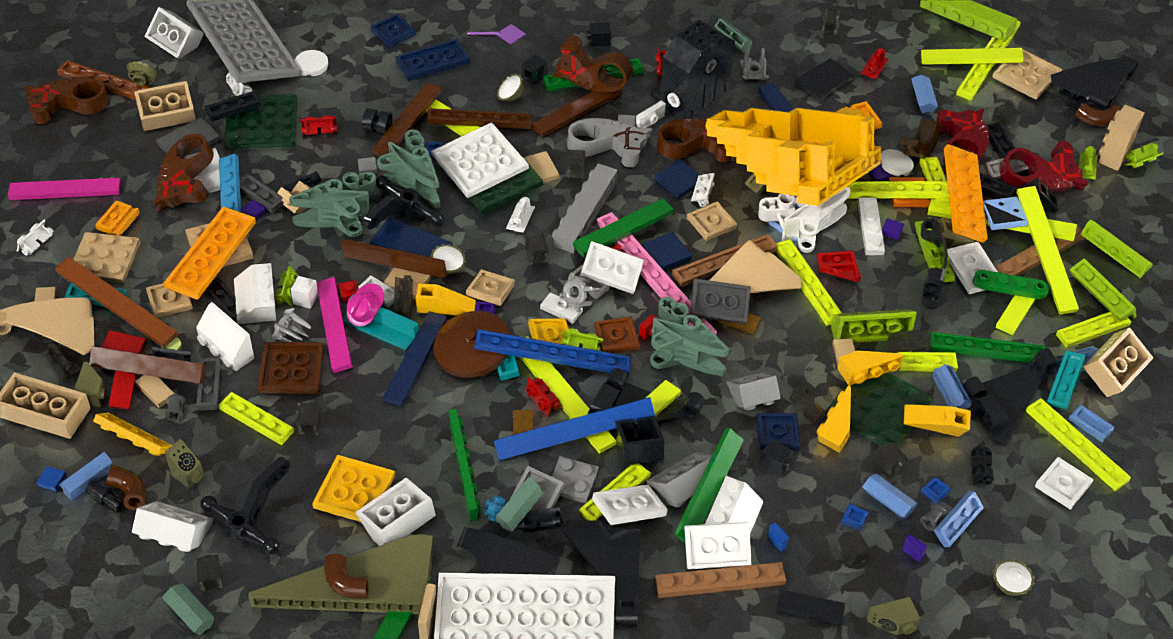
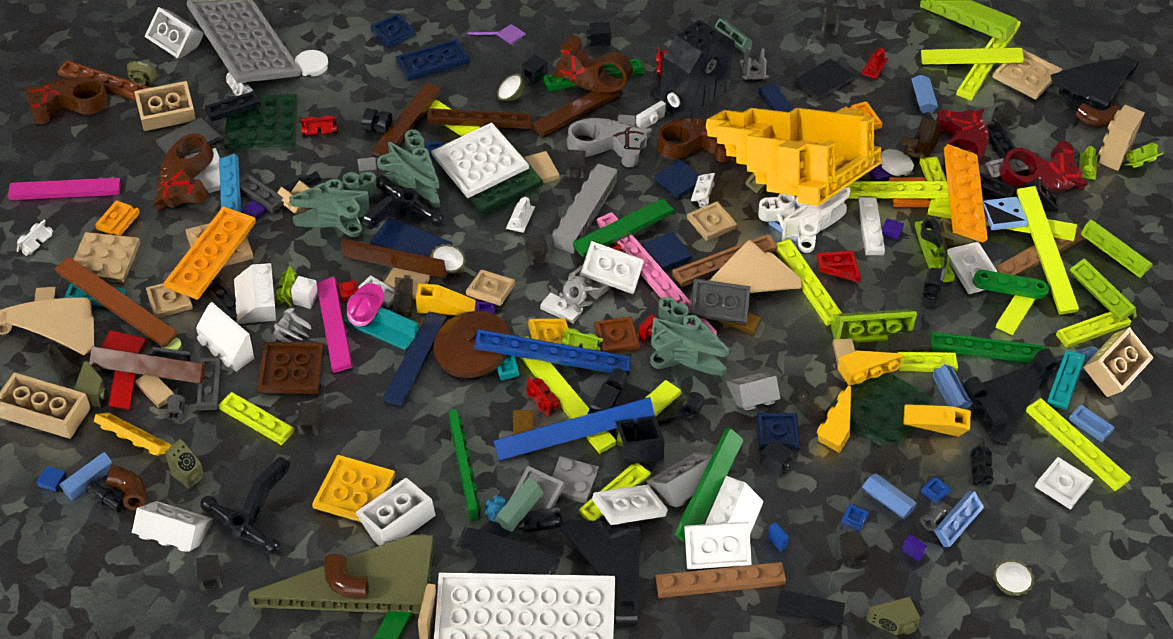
(189, 608): sand green piece -> none

